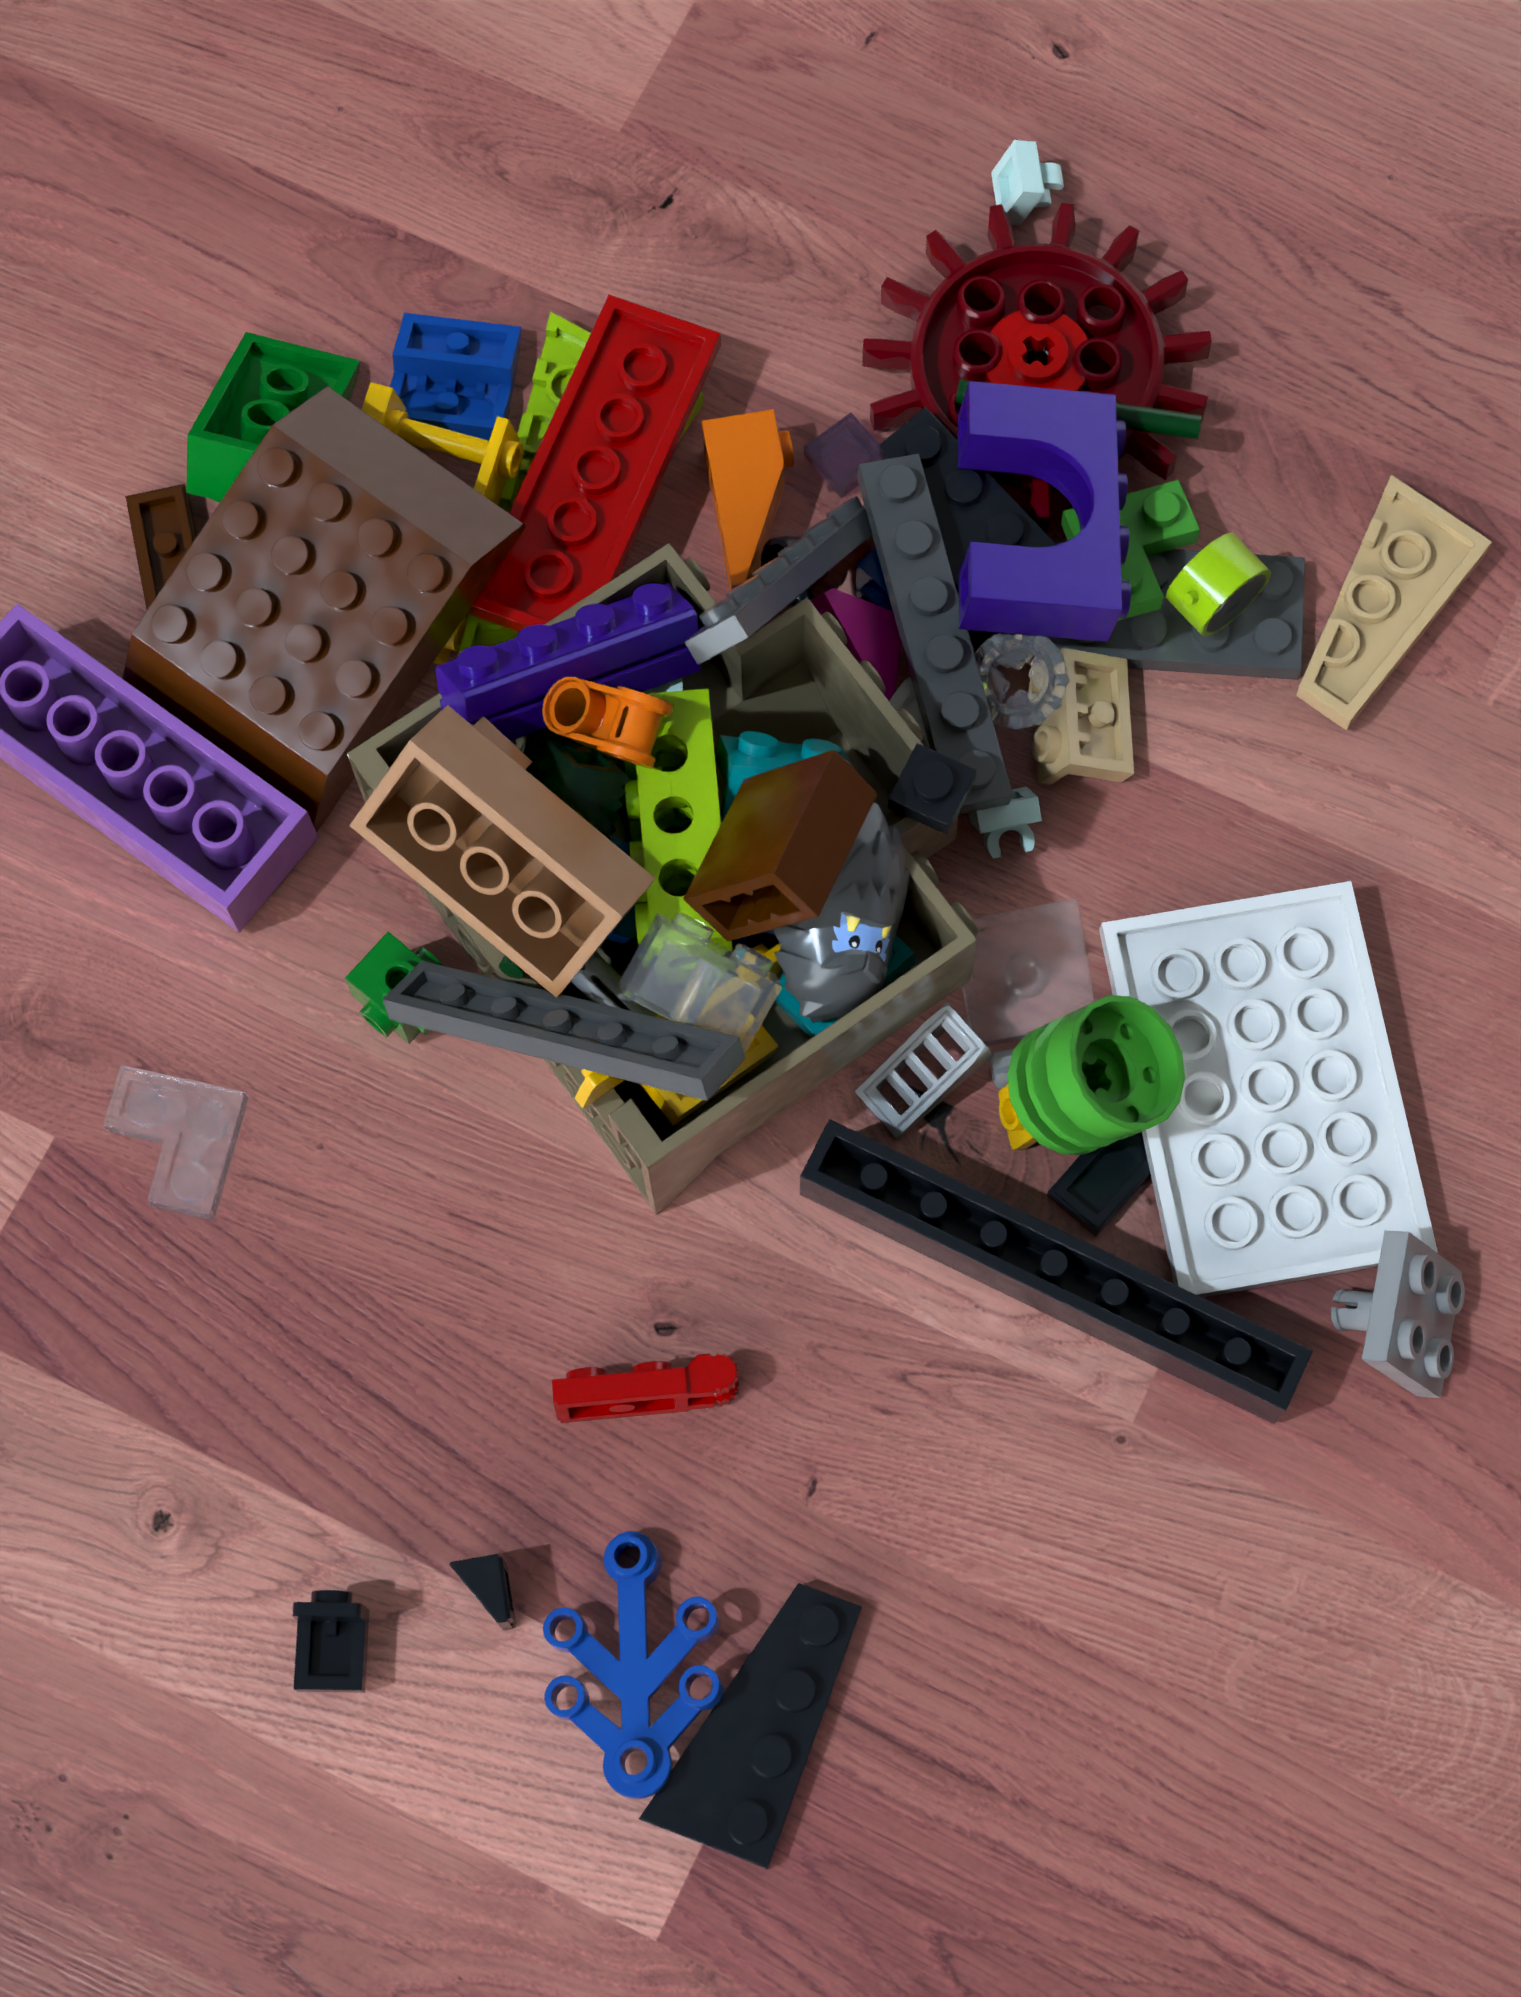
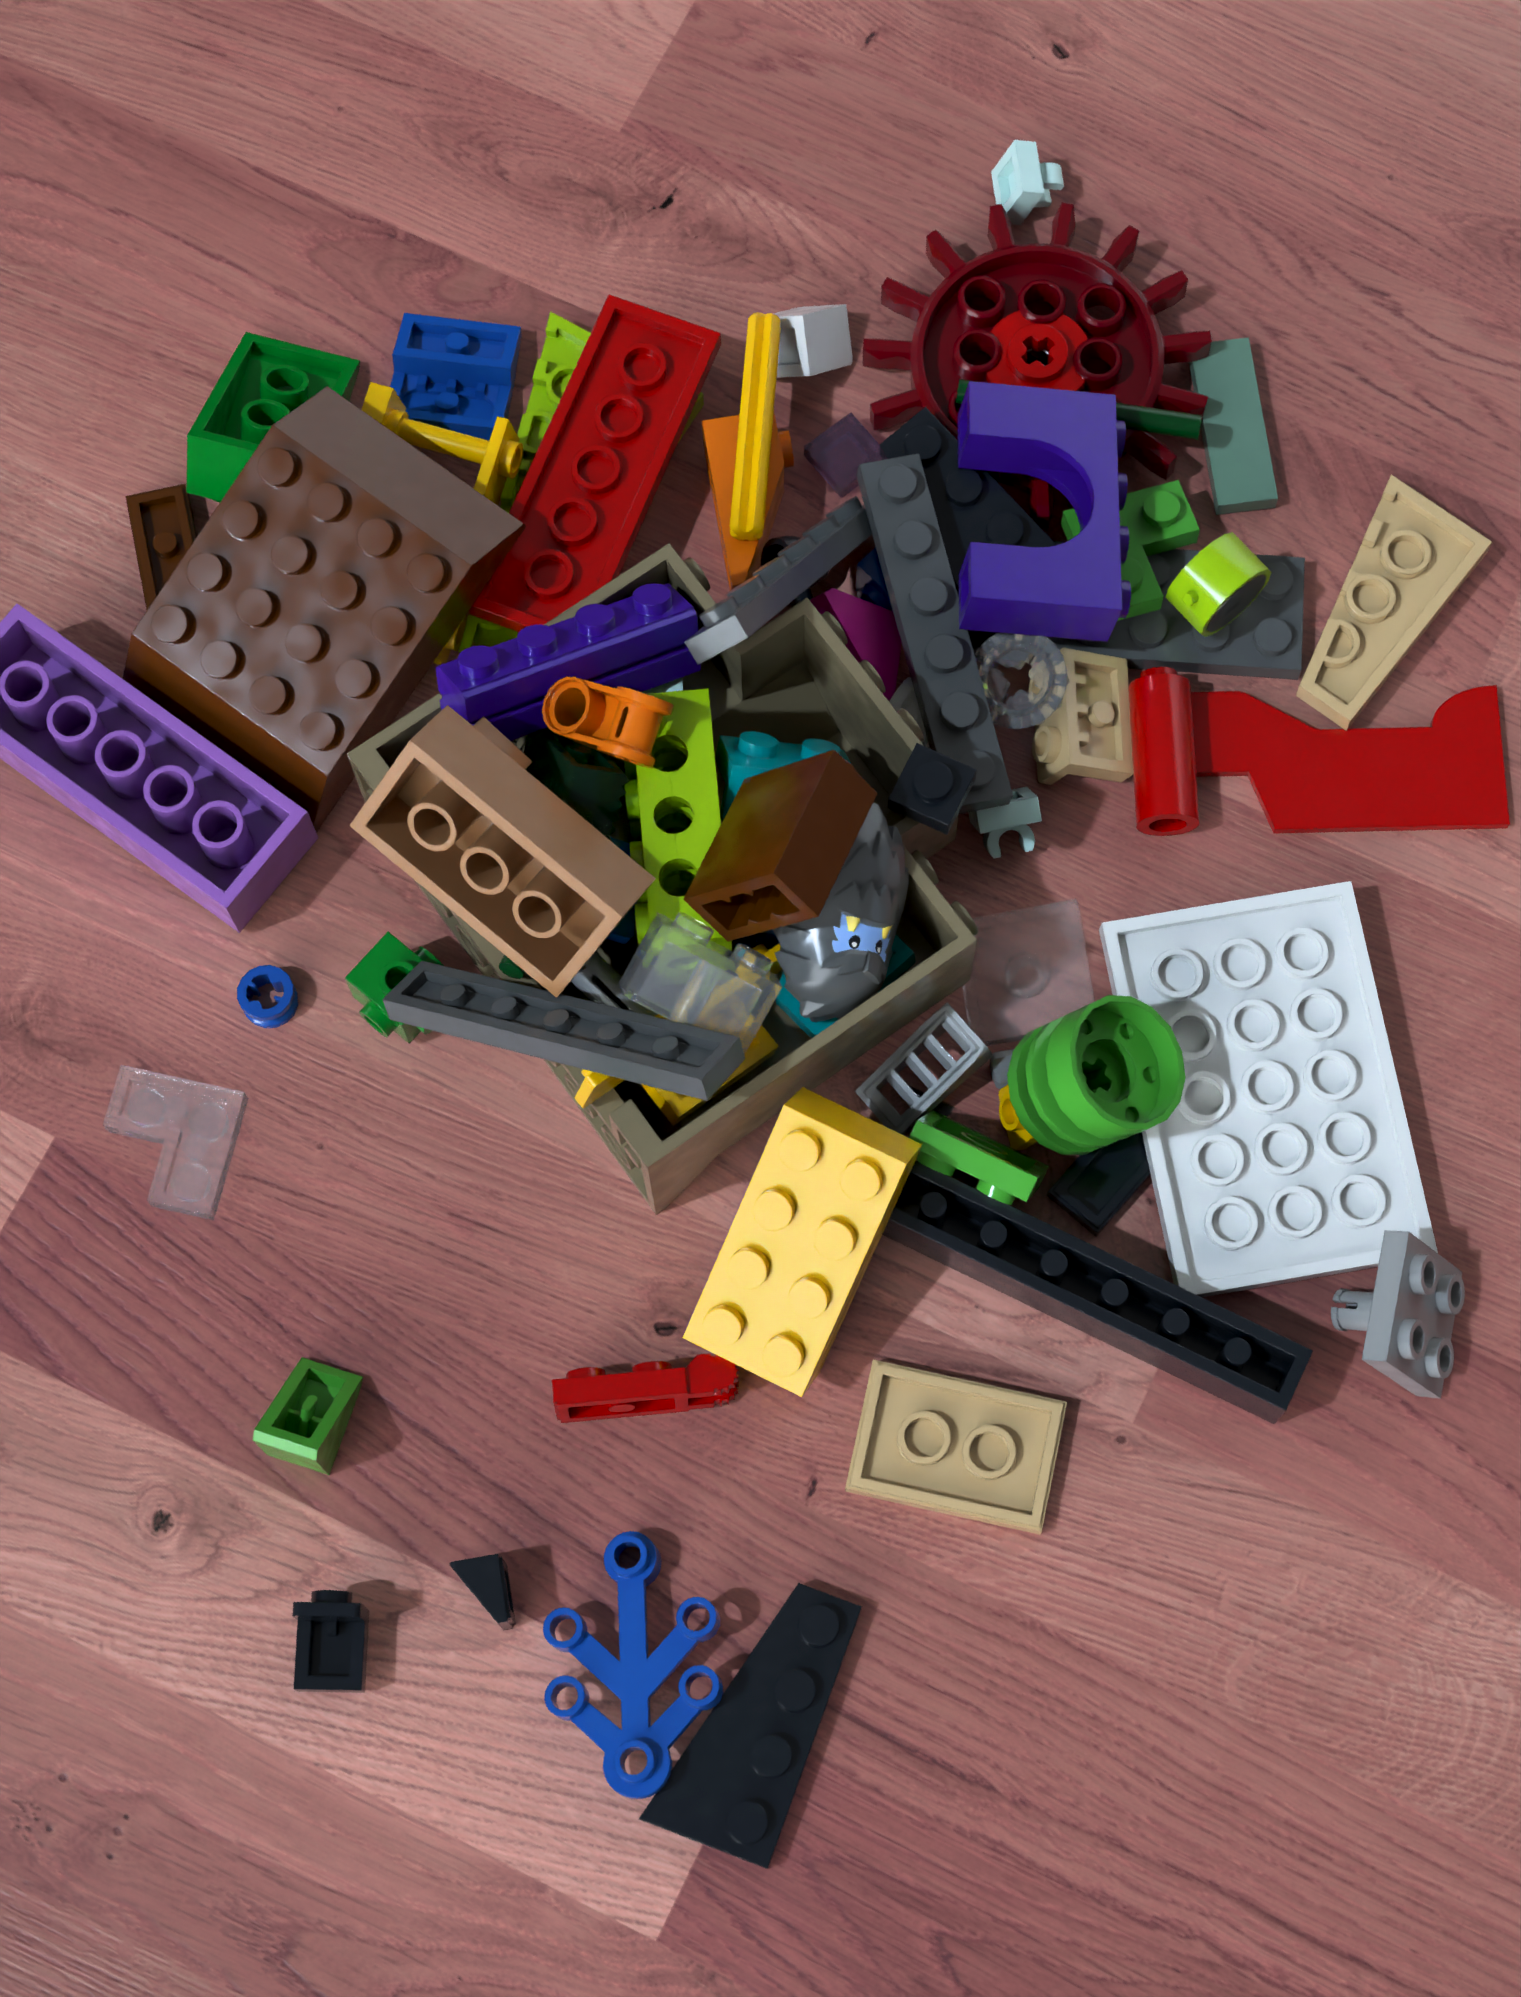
(281, 982): none -> blue bush
(309, 1416): none -> bright green slope
(755, 427): none -> yellow axle
(801, 1240): none -> yellow brick
(813, 340): none -> white panel
(956, 1447): none -> tan tile
(1001, 1169): none -> bright green plate
(1234, 429): none -> sand green tile
(1313, 776): none -> red door

